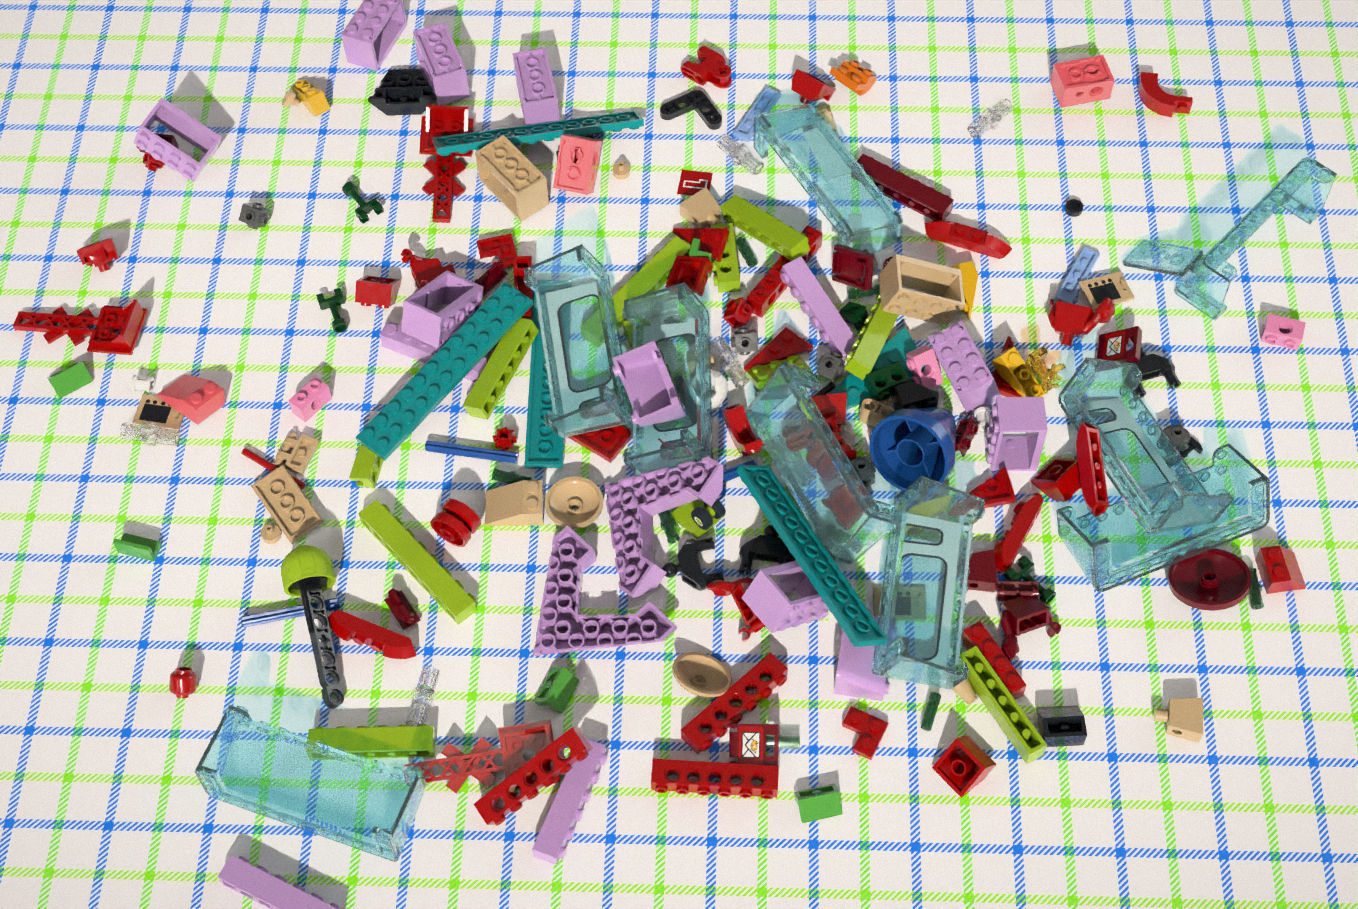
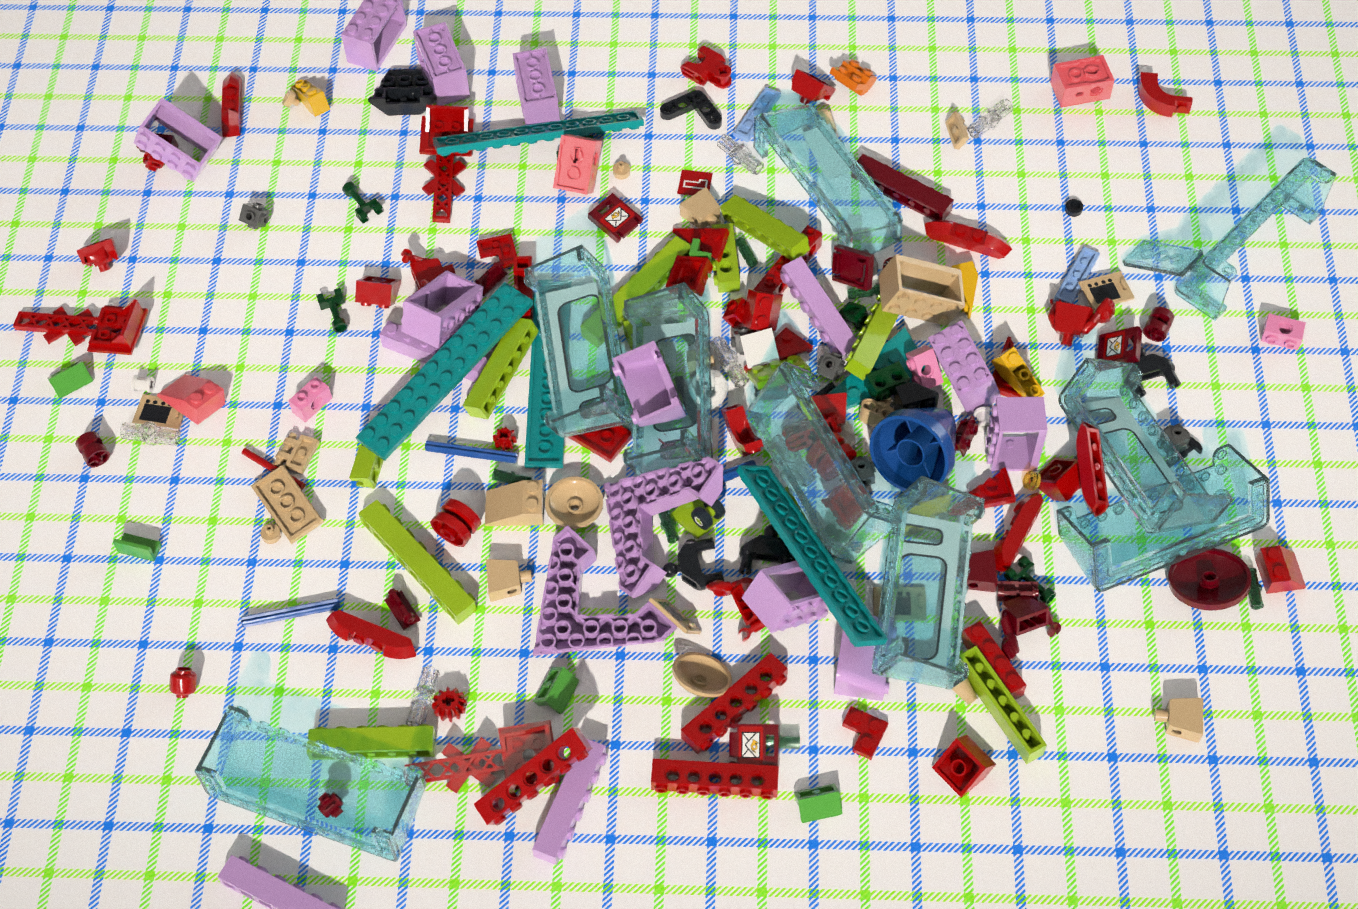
(92, 449): none -> dark red wheel
(231, 105): none -> red brick
(307, 574): black piece -> none
(330, 805): none -> dark red gear
(442, 700): none -> red gear
(505, 578): none -> tan torso
(512, 178): tan hose -> none
(617, 220): none -> dark red container
(675, 616): none -> tan container
(759, 348): none -> white sticker
(762, 310): none -> red slope
(931, 710): clear green axle -> none
(957, 130): none -> tan plate
(1031, 480): none -> clear yellow tile
(1037, 366): clear yellow piece -> none
(1062, 725): black slope -> none
(1158, 324): none -> dark red wheel

